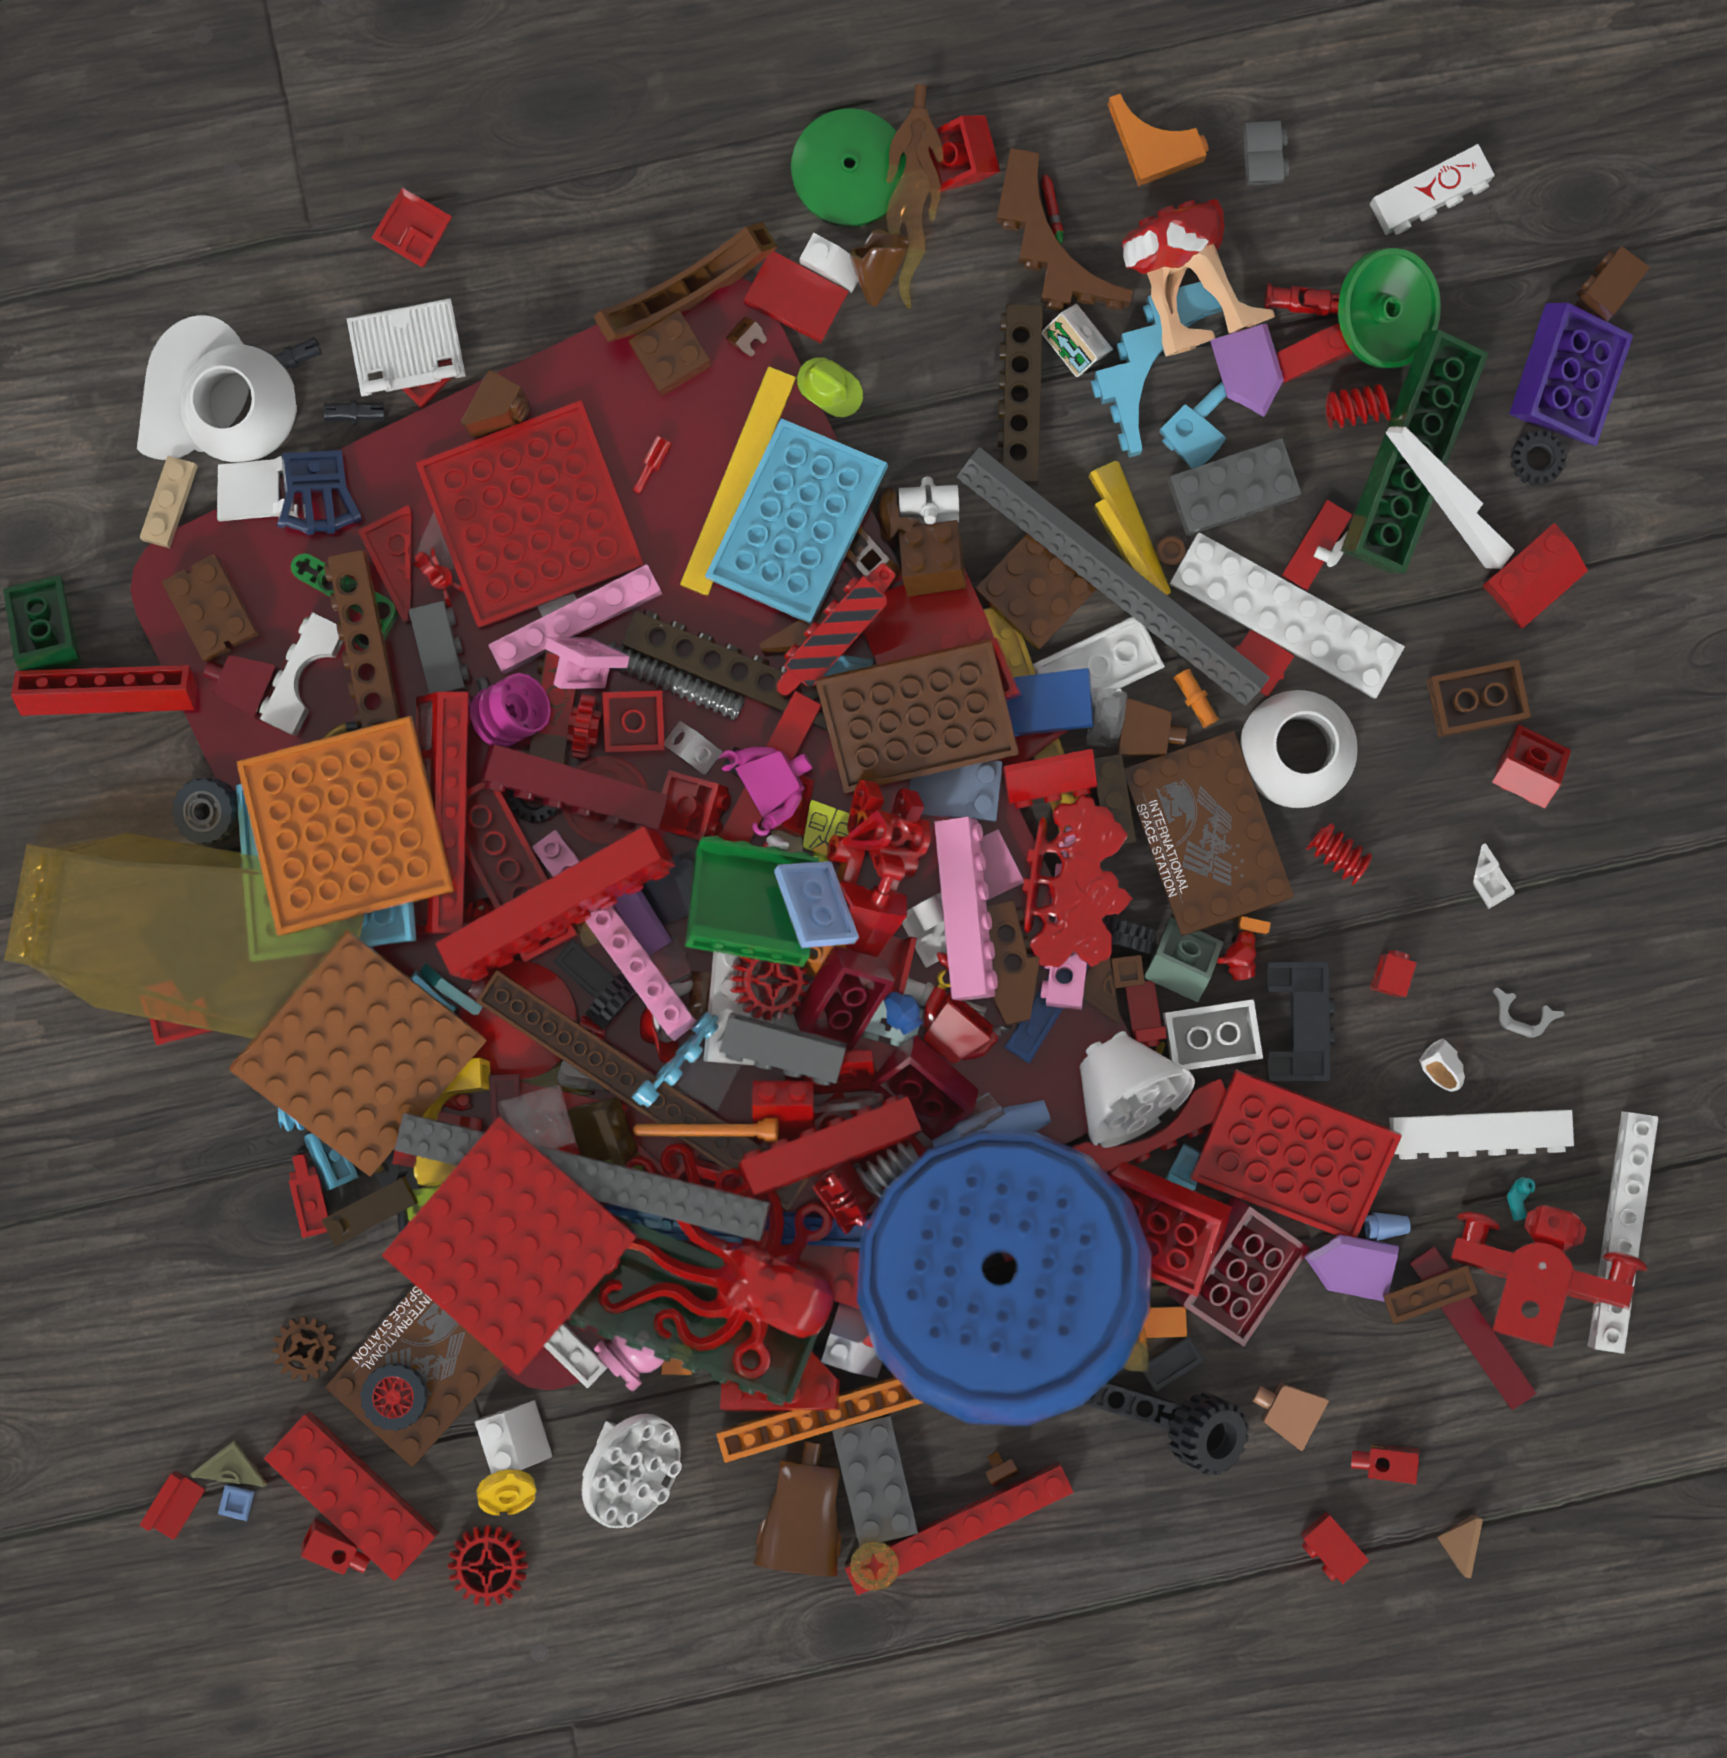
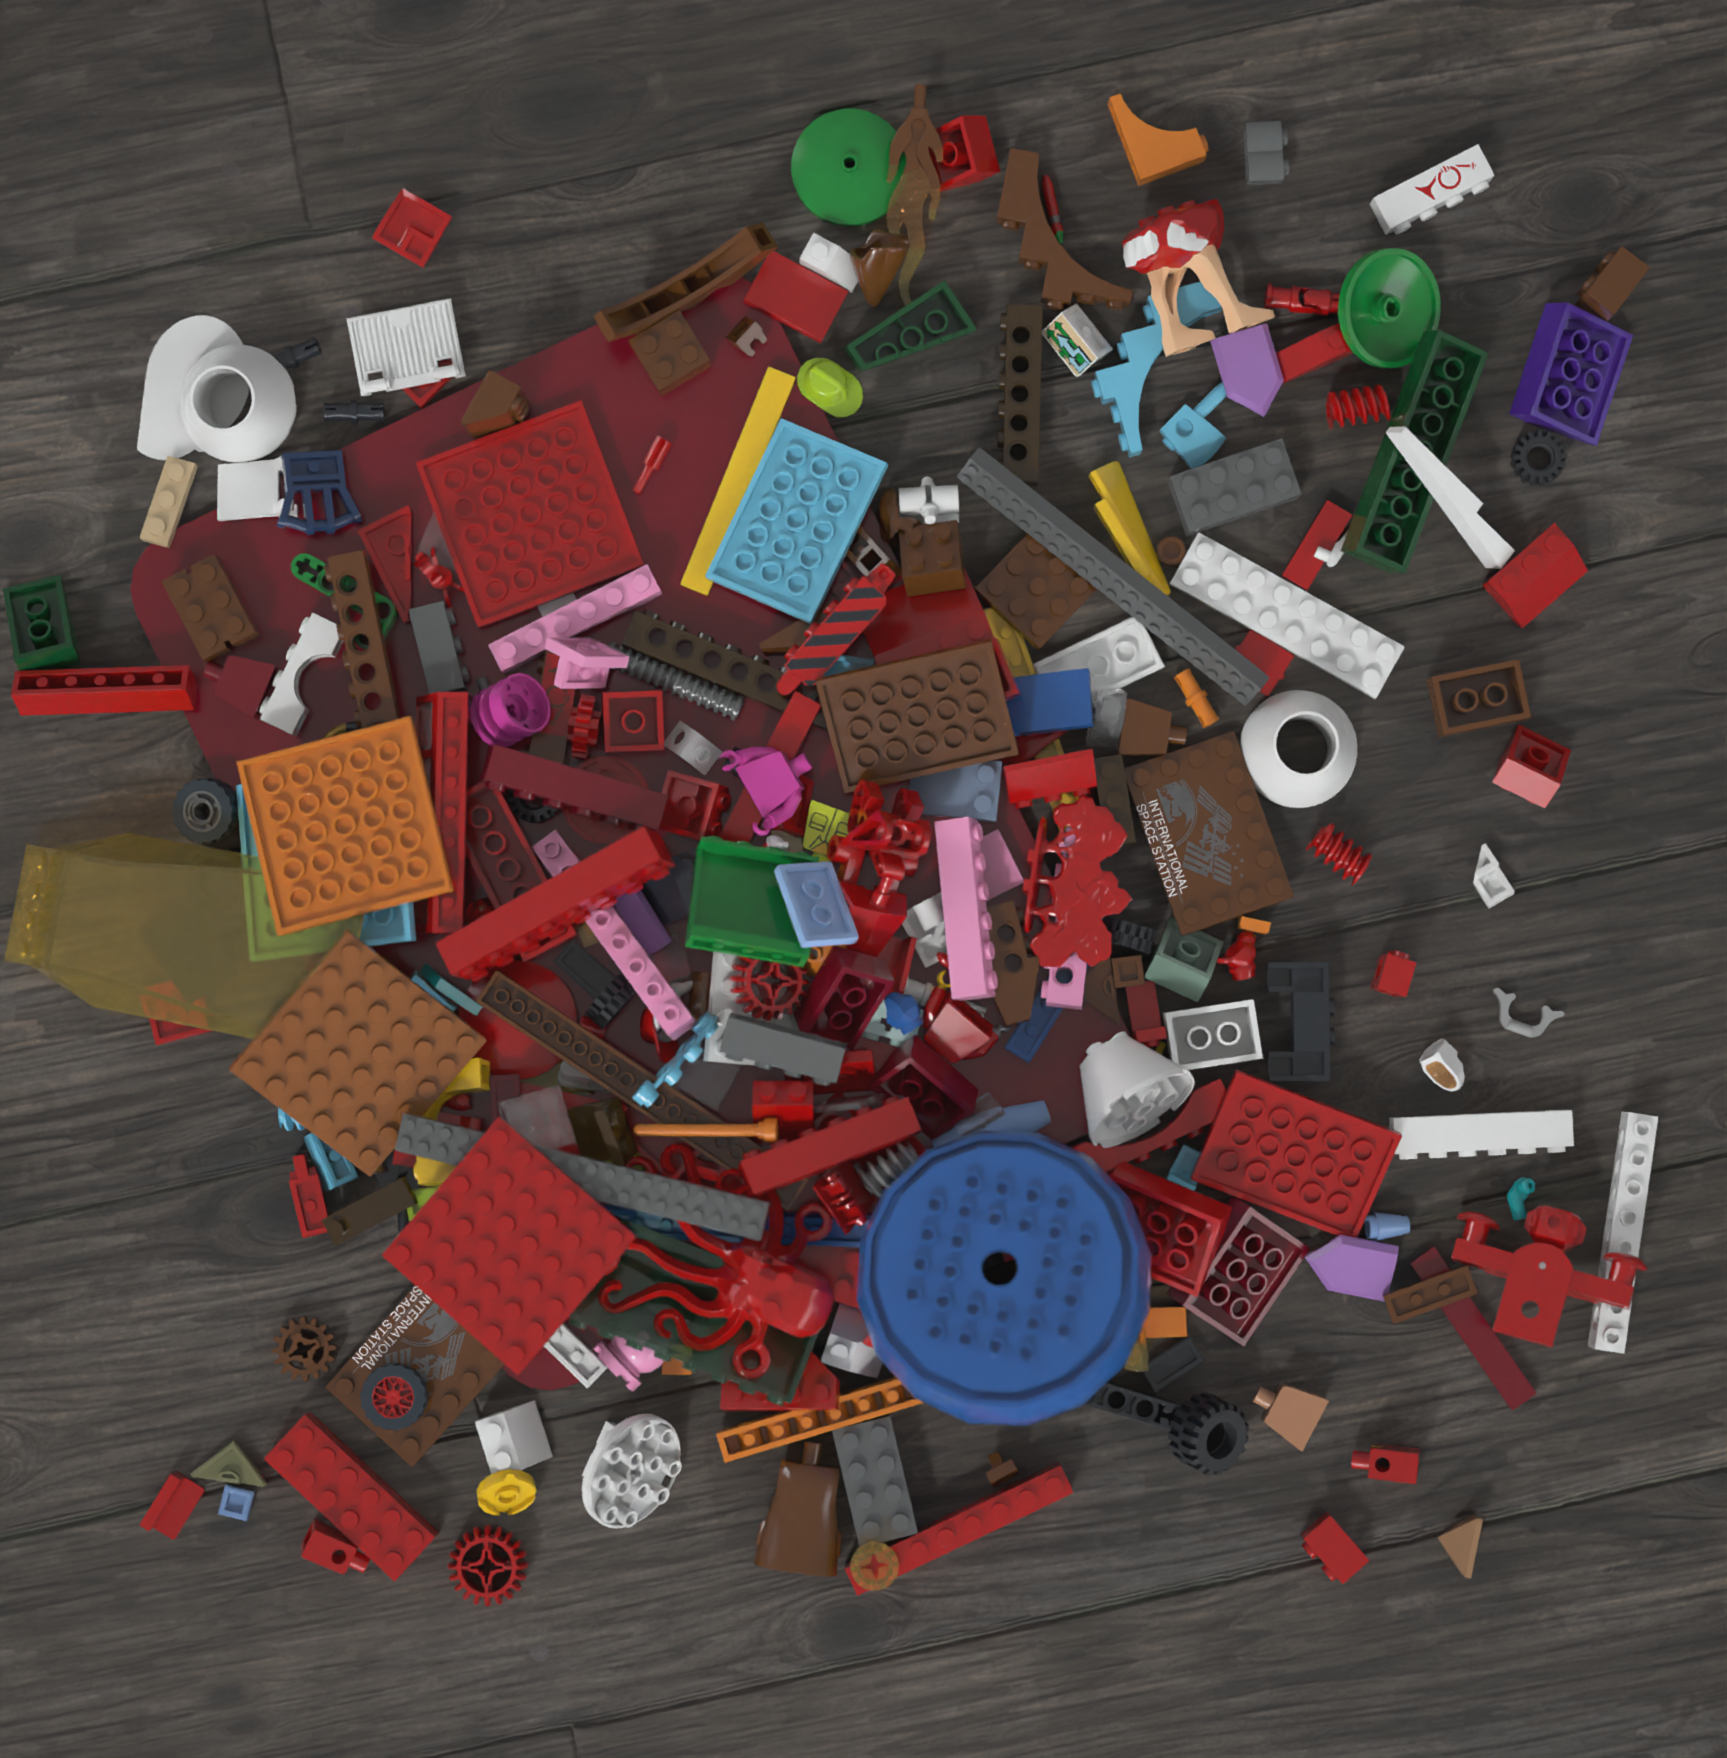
(915, 328): none -> dark green wedge

